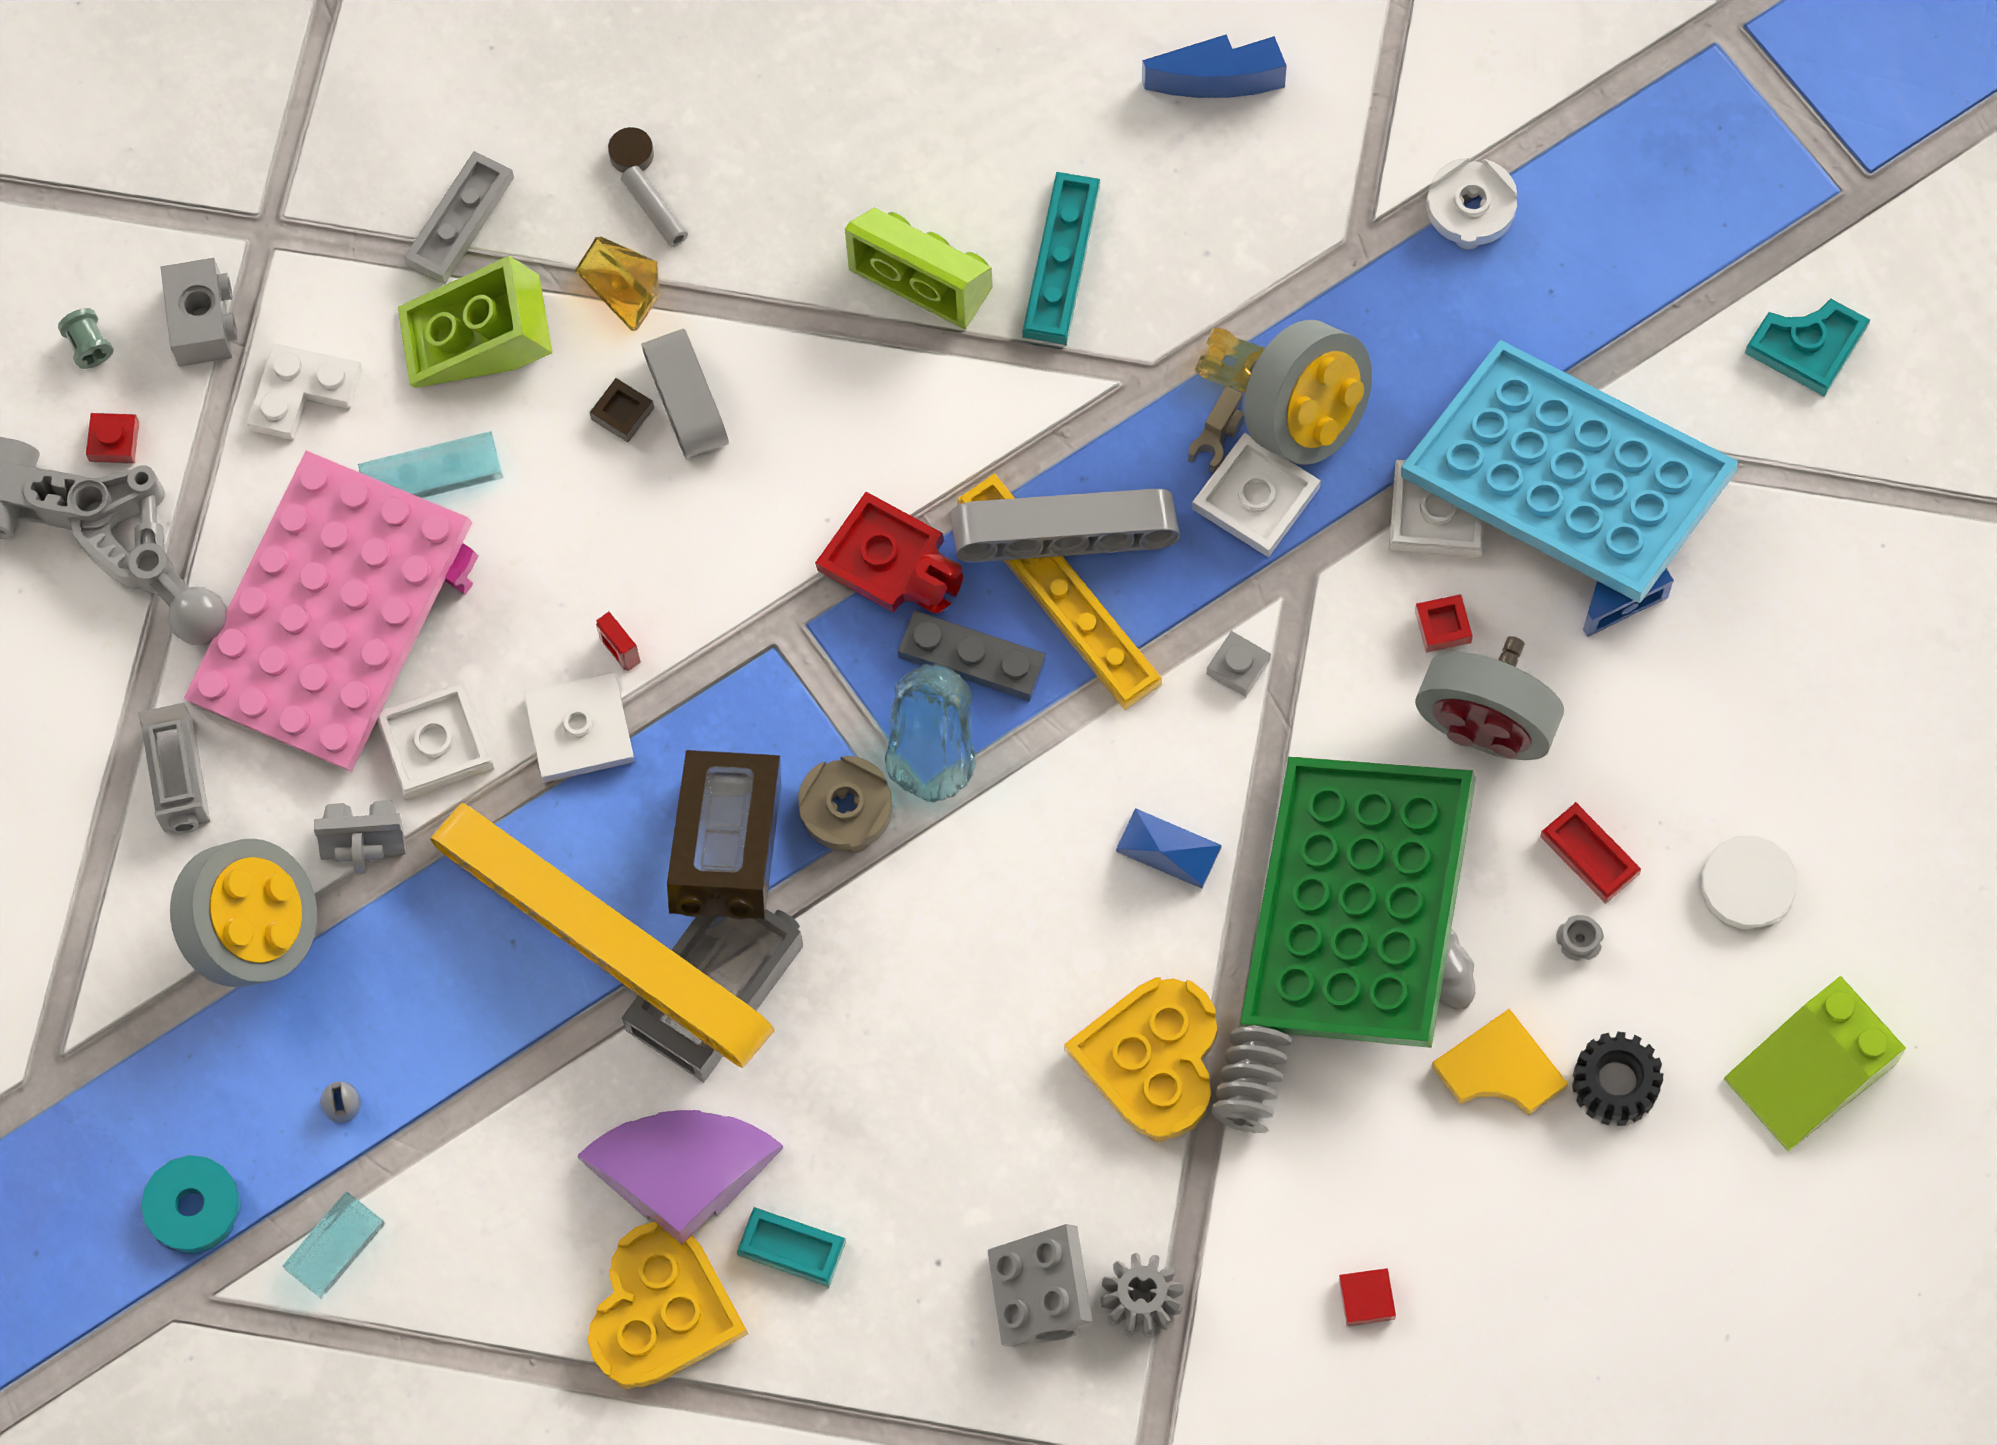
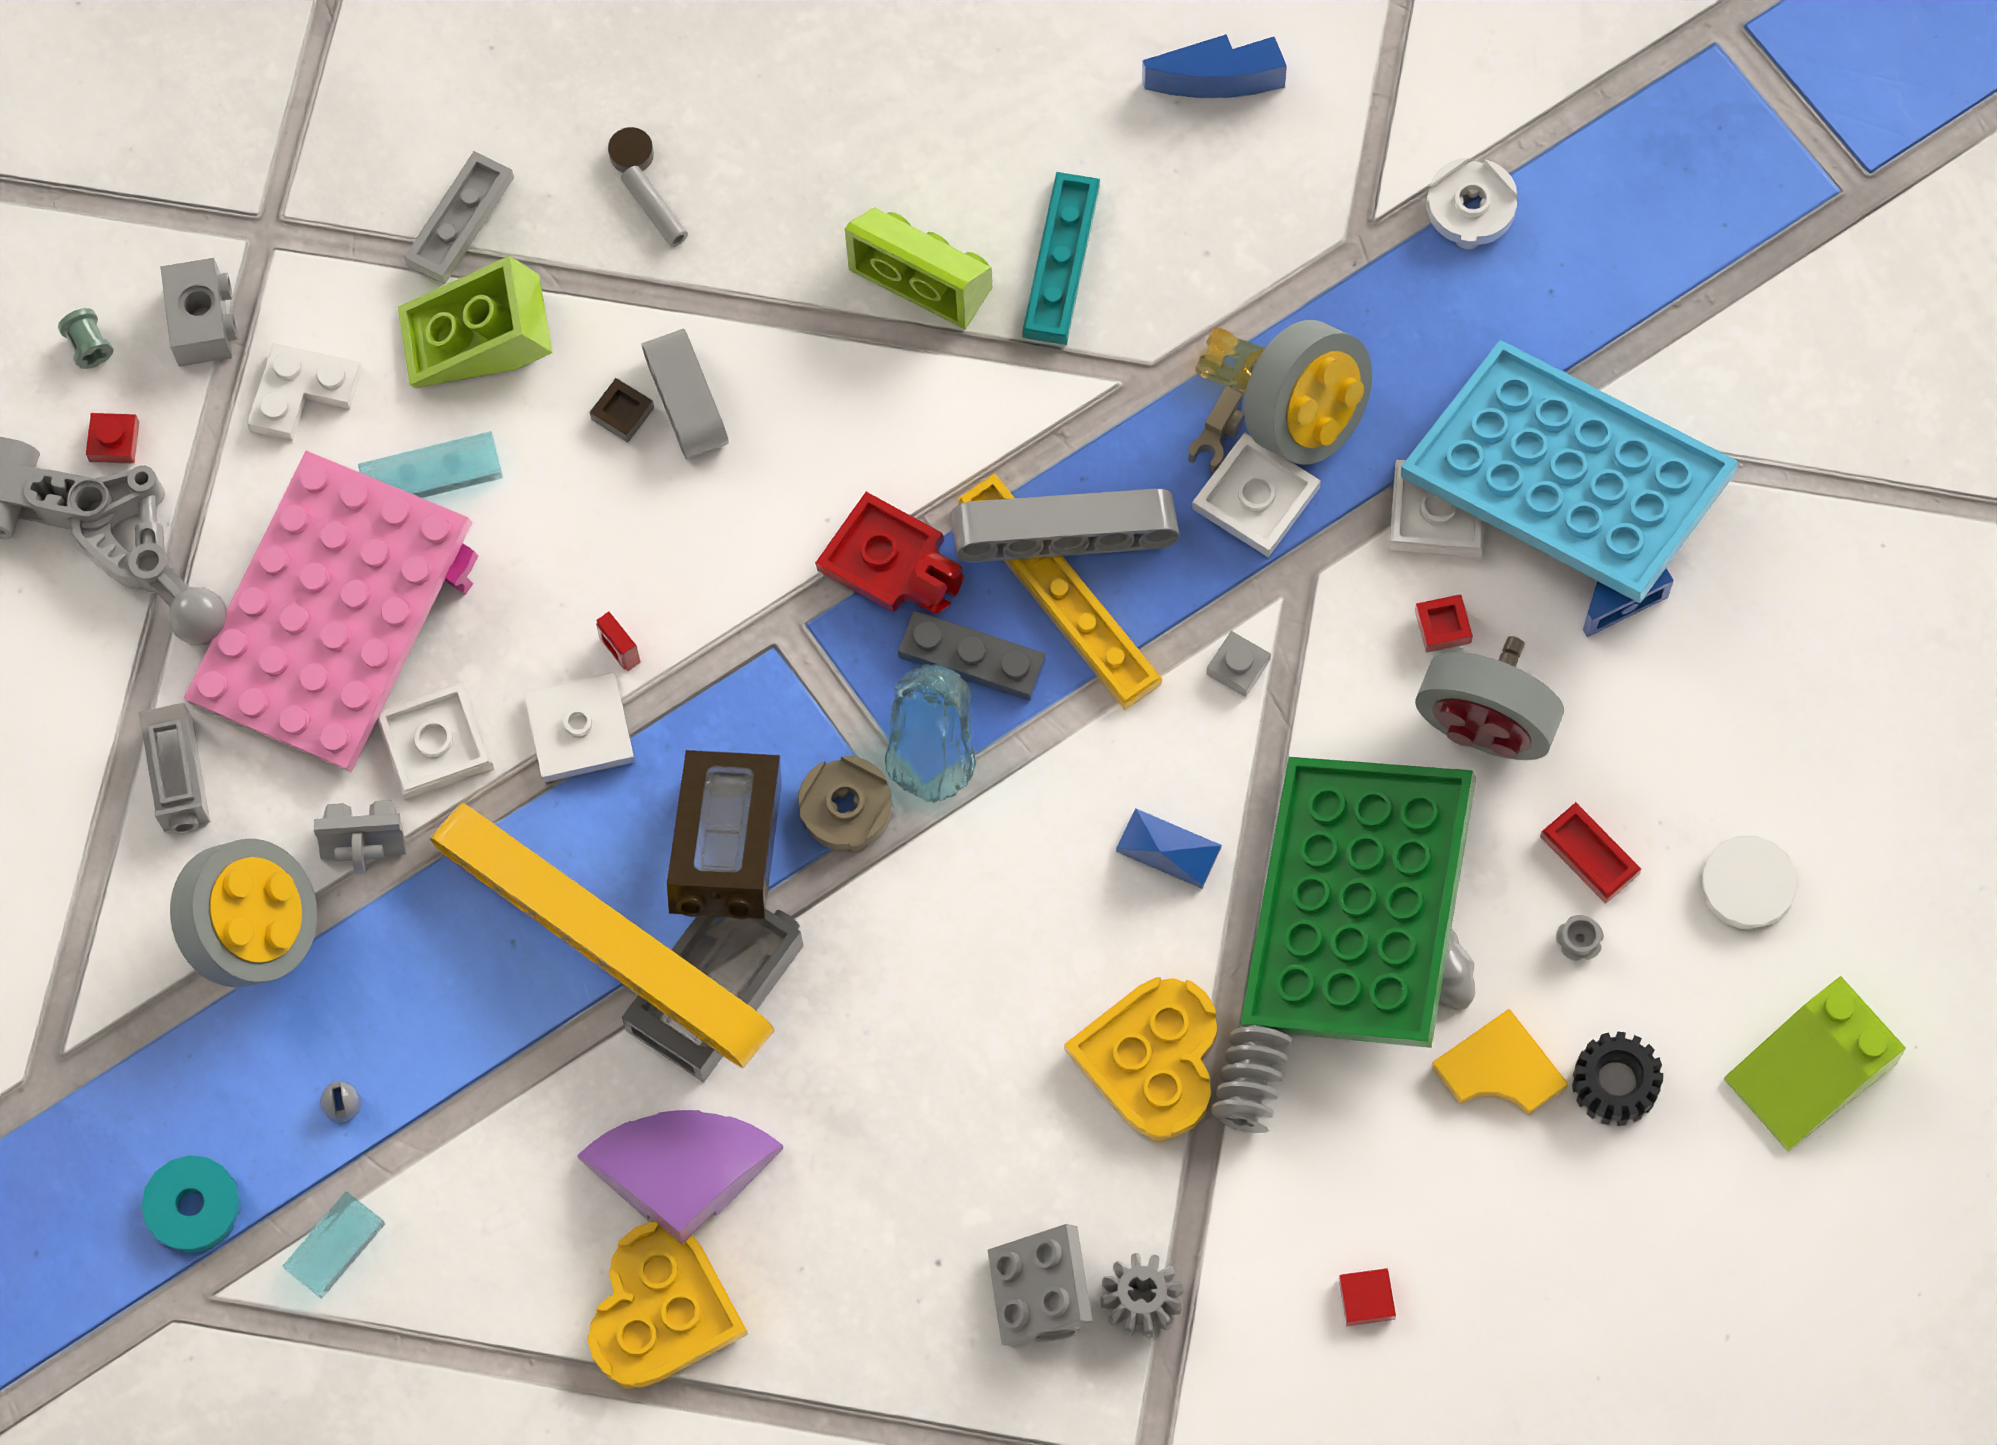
(621, 279): clear yellow slope -> none
(791, 1247): teal tile -> none
(1809, 346): teal tile -> none

